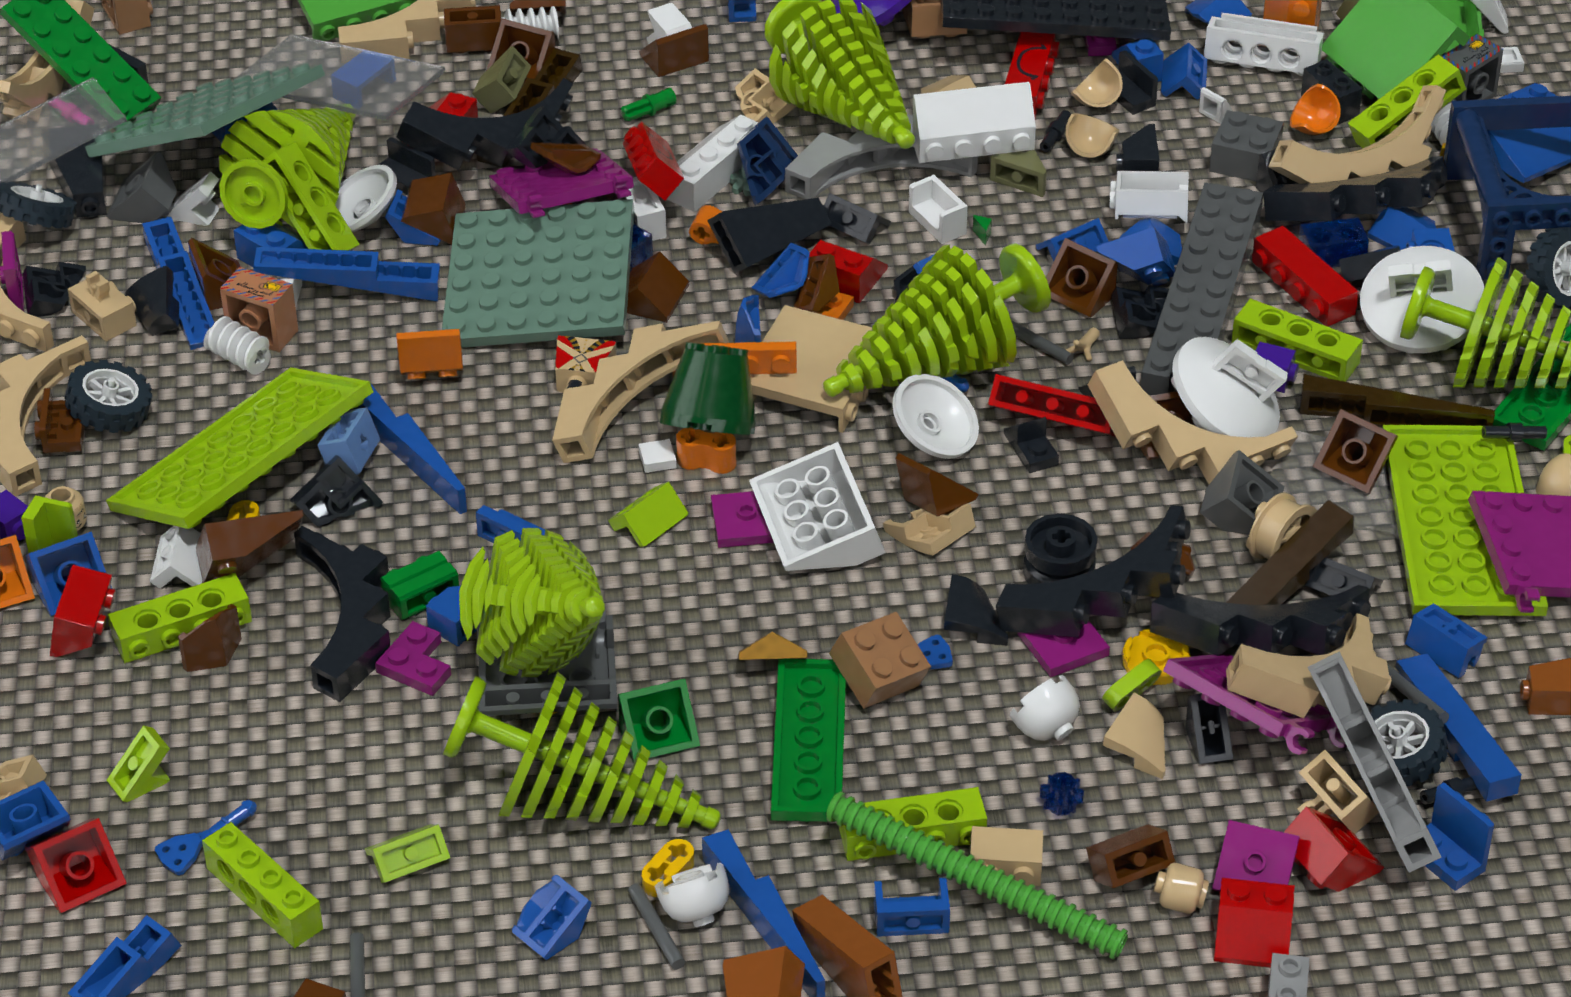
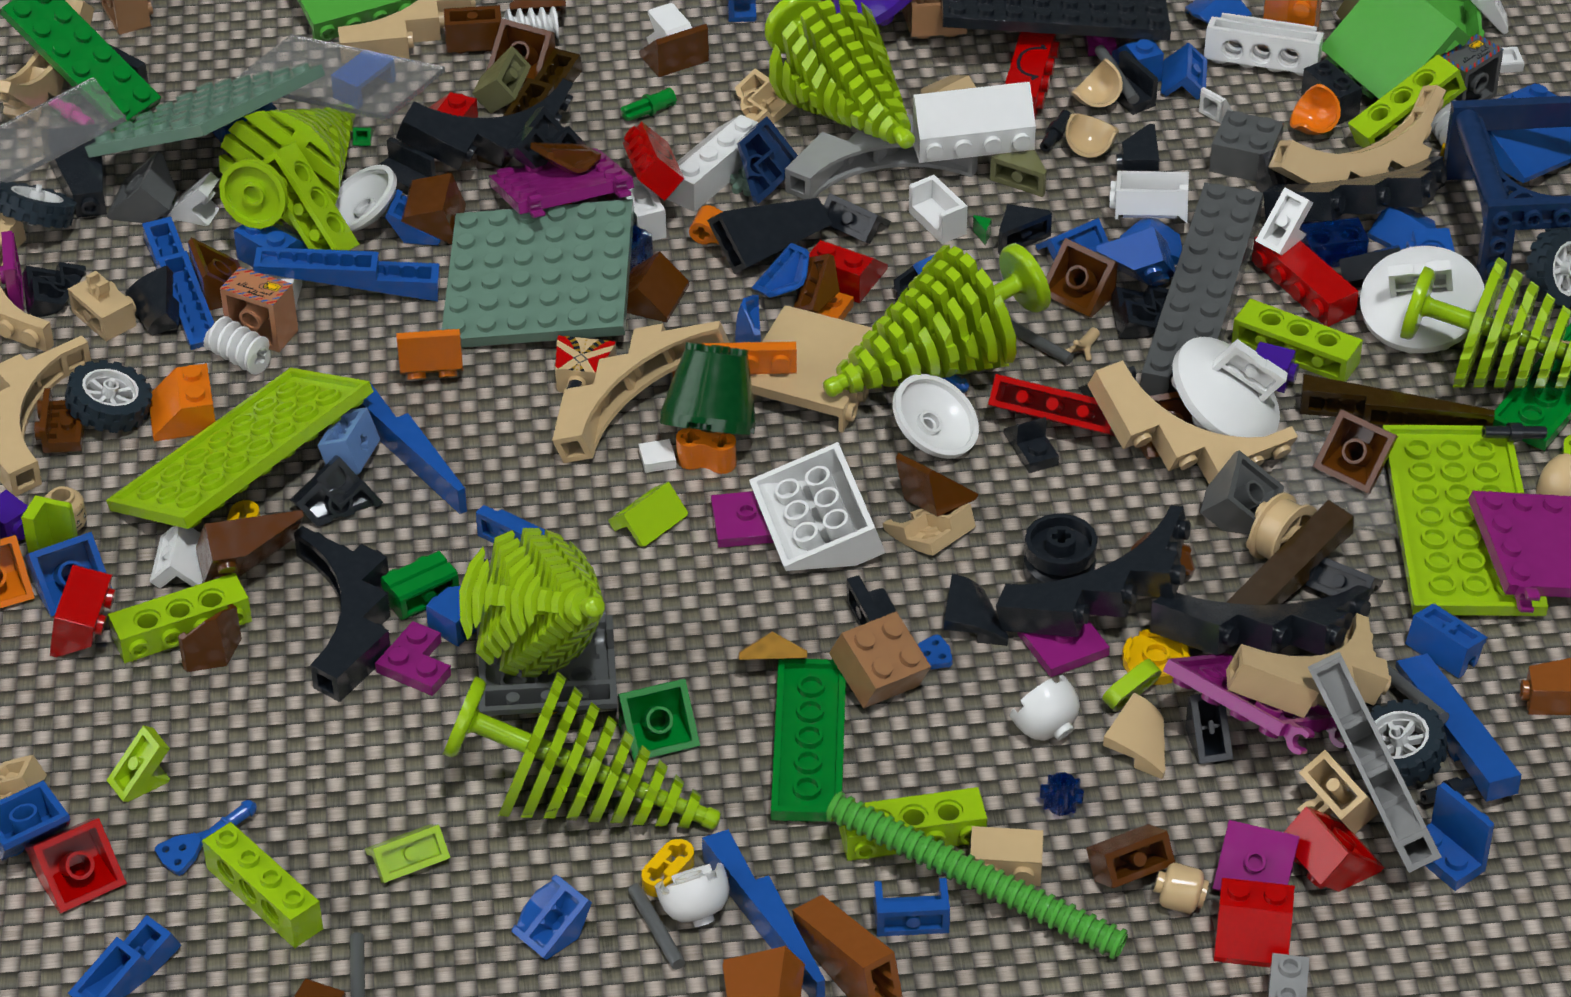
(182, 403): none -> orange slope
(362, 136): none -> green piece
(867, 604): none -> black panel
(1024, 226): none -> black slope
(1127, 89): none -> dark grey bar
(1283, 224): none -> white slope

